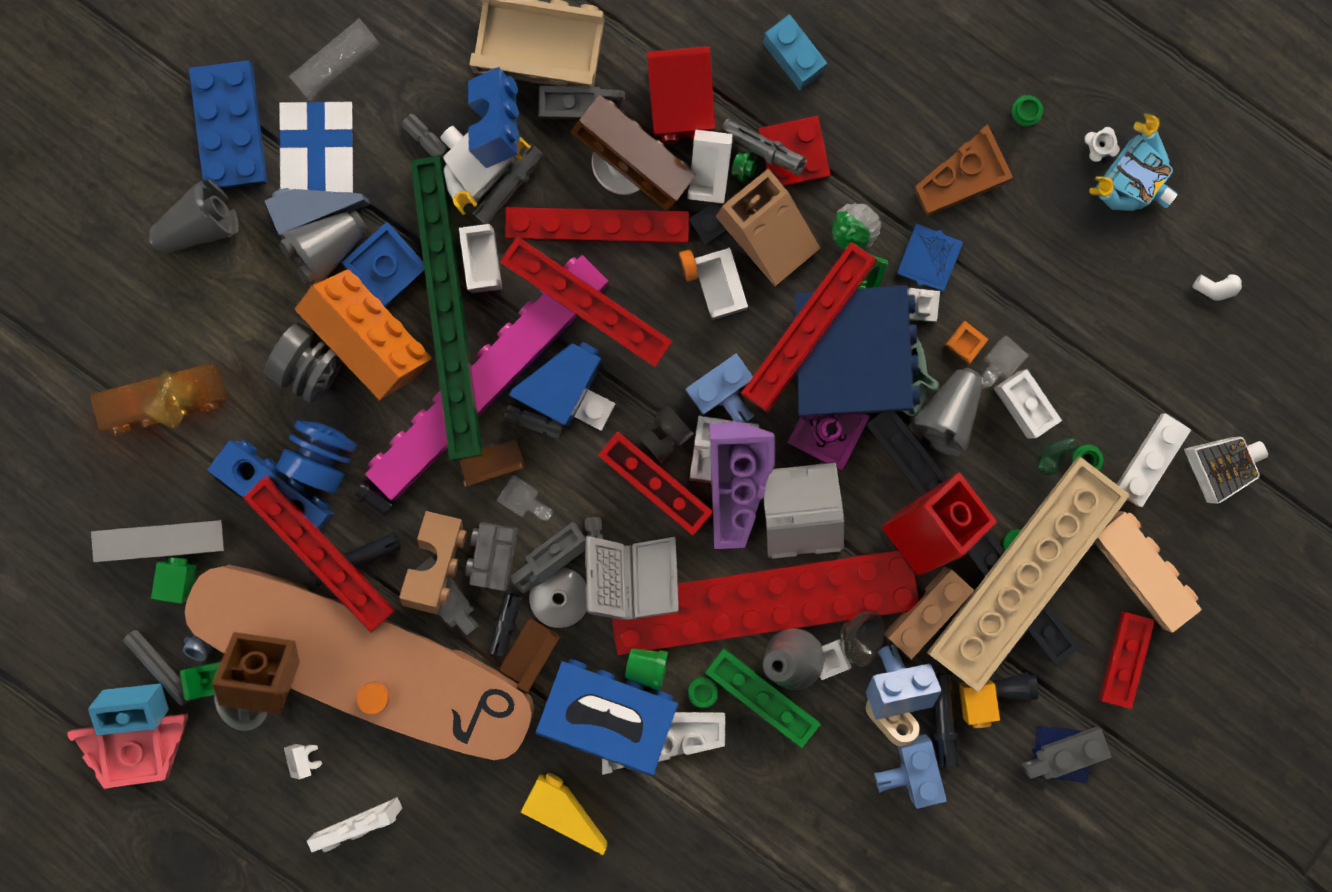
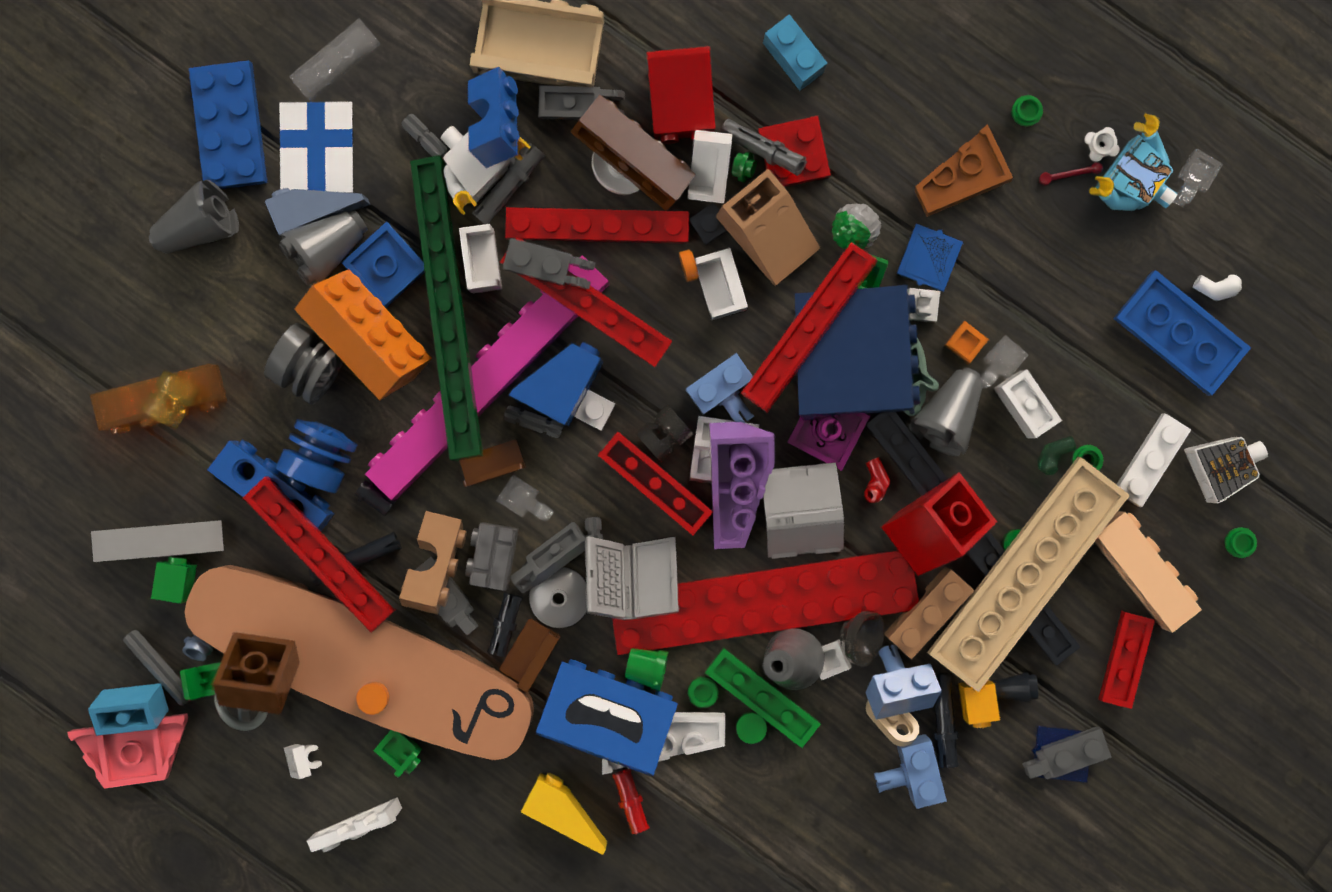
(399, 752): none -> green bracket
(545, 264): none -> dark grey hinge
(630, 801): none -> red pin
(751, 727): none -> green tile
(878, 483): none -> red arm
(1045, 178): none -> dark red hinge
(1182, 333): none -> blue plate
(1198, 175): none -> clear plate
(1240, 542): none -> green plate

